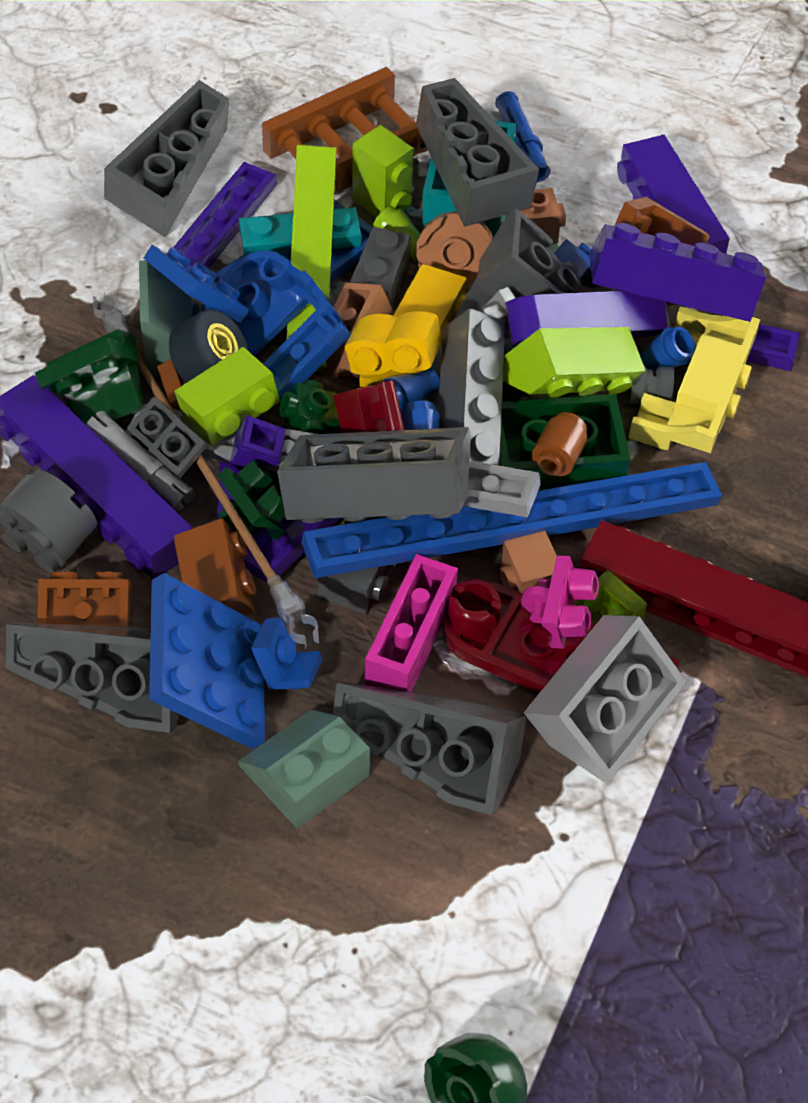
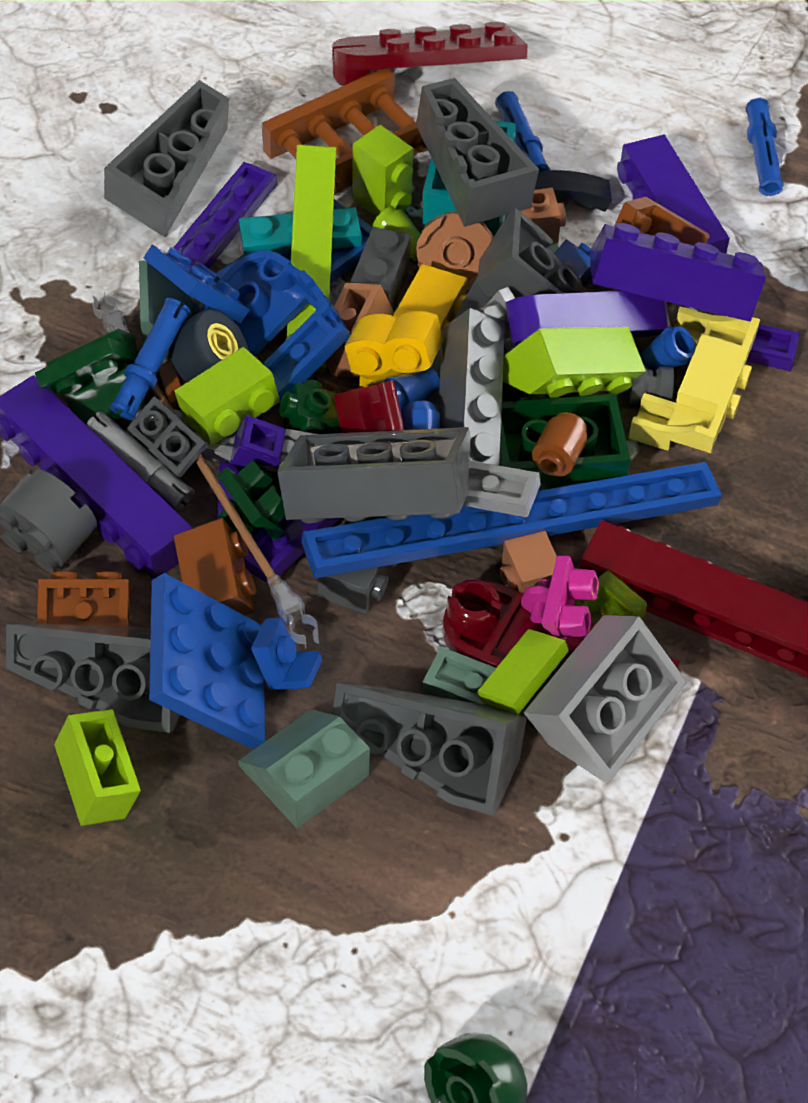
(97, 767): none -> lime brick
(142, 373): none -> blue pin
(391, 49): none -> dark red plate
(410, 626): dark pink brick -> none
(456, 677): none -> sand green plate
(523, 671): none -> lime tile
(583, 188): none -> black slope
(762, 136): none -> blue pin

